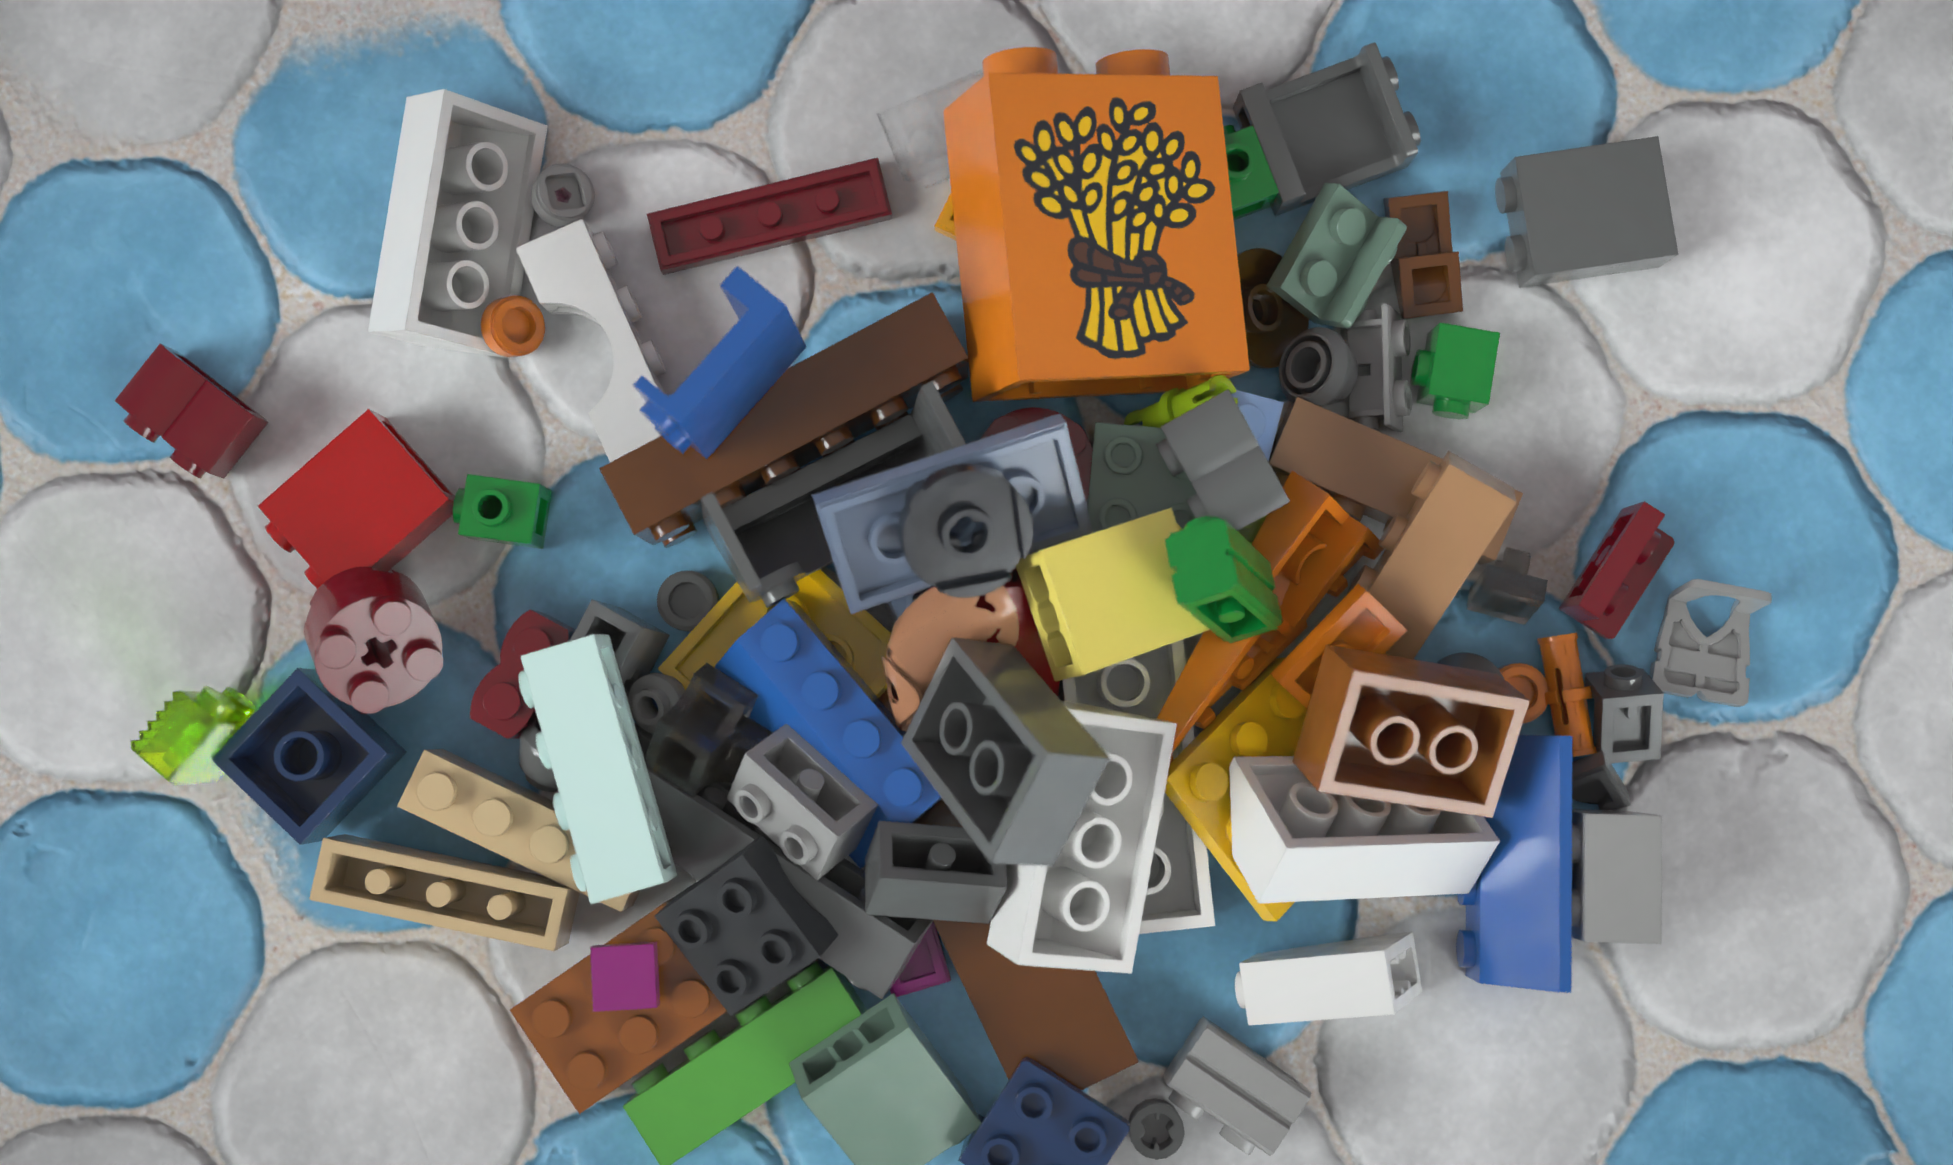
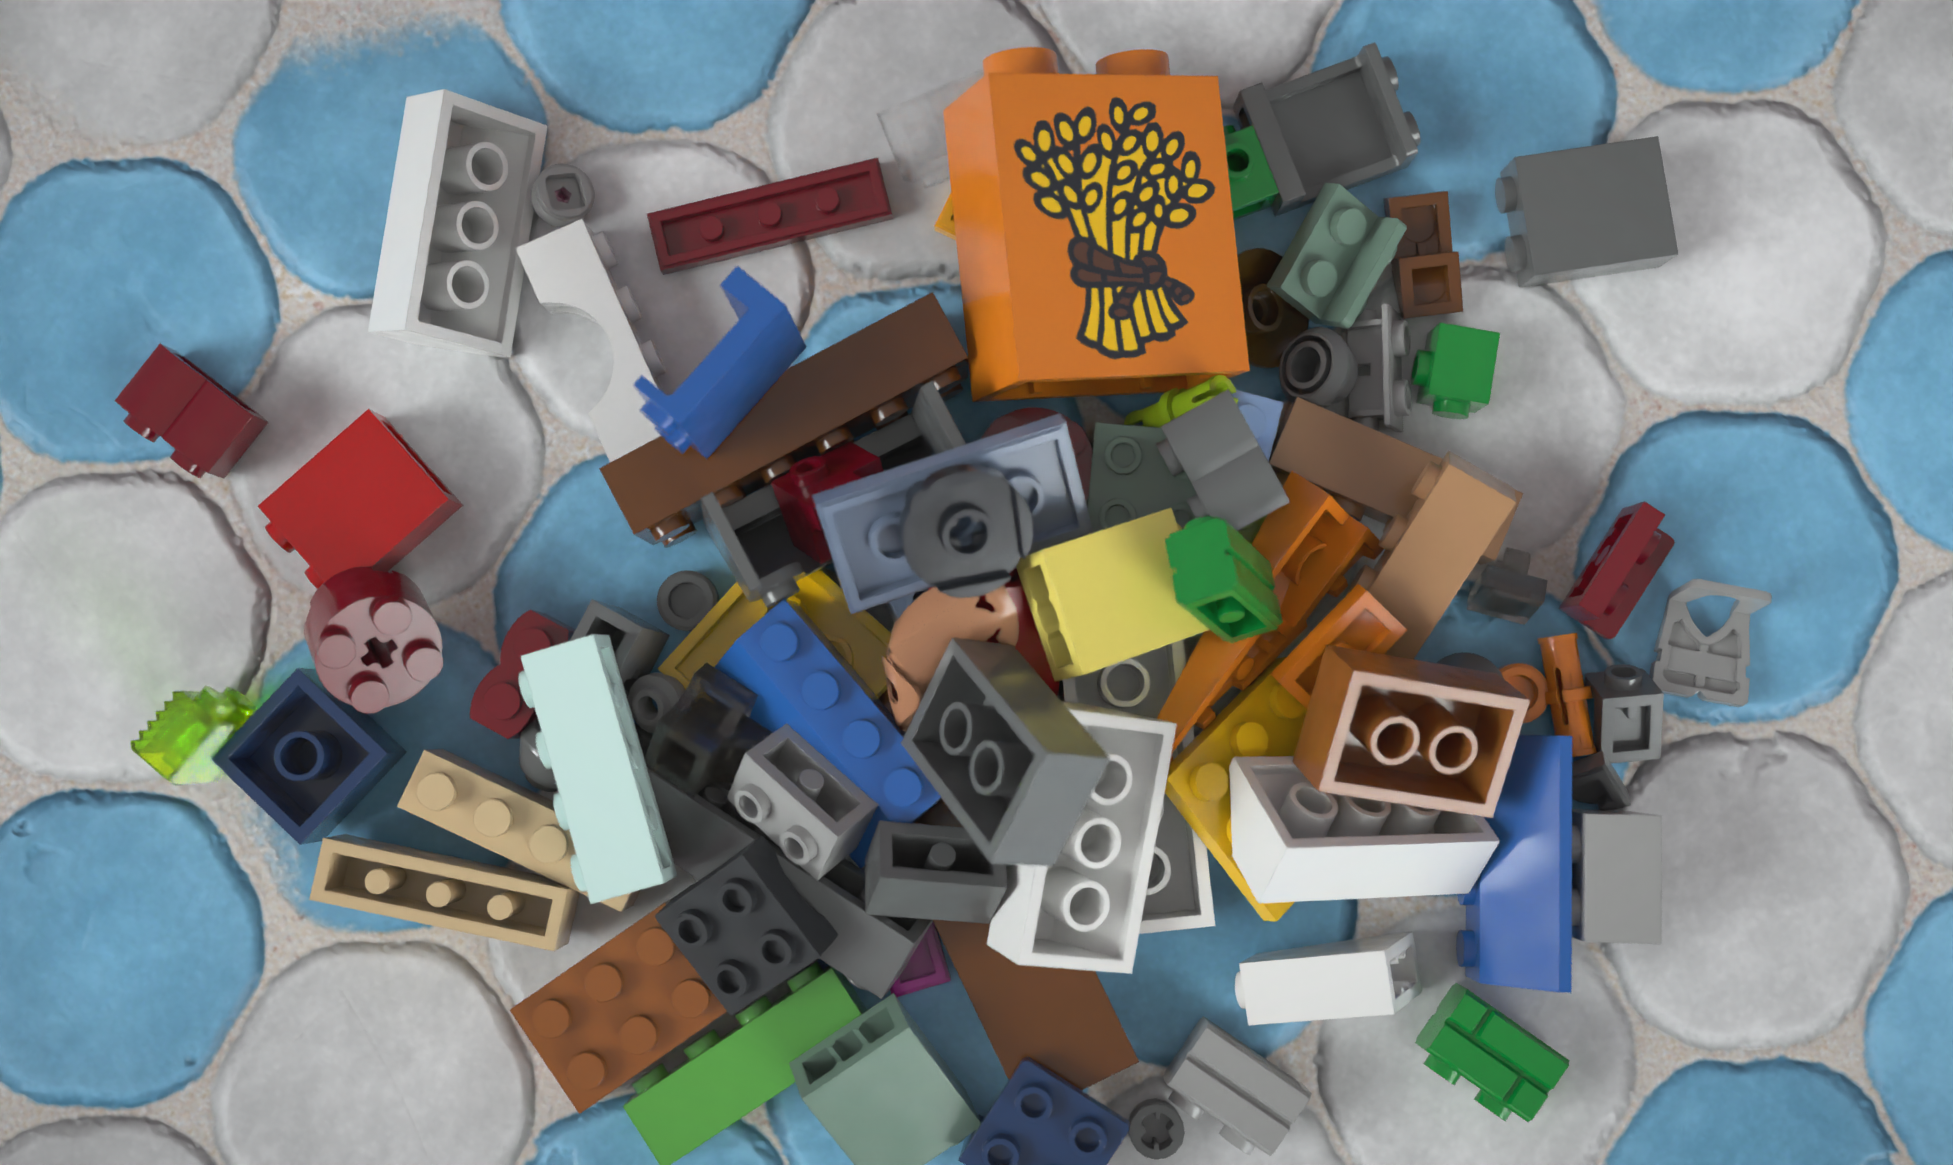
(502, 511): green brick -> none
(512, 326): orange tile -> none
(625, 976): magenta tile -> none
(814, 476): none -> dark red brick
(1492, 1053): none -> green brick

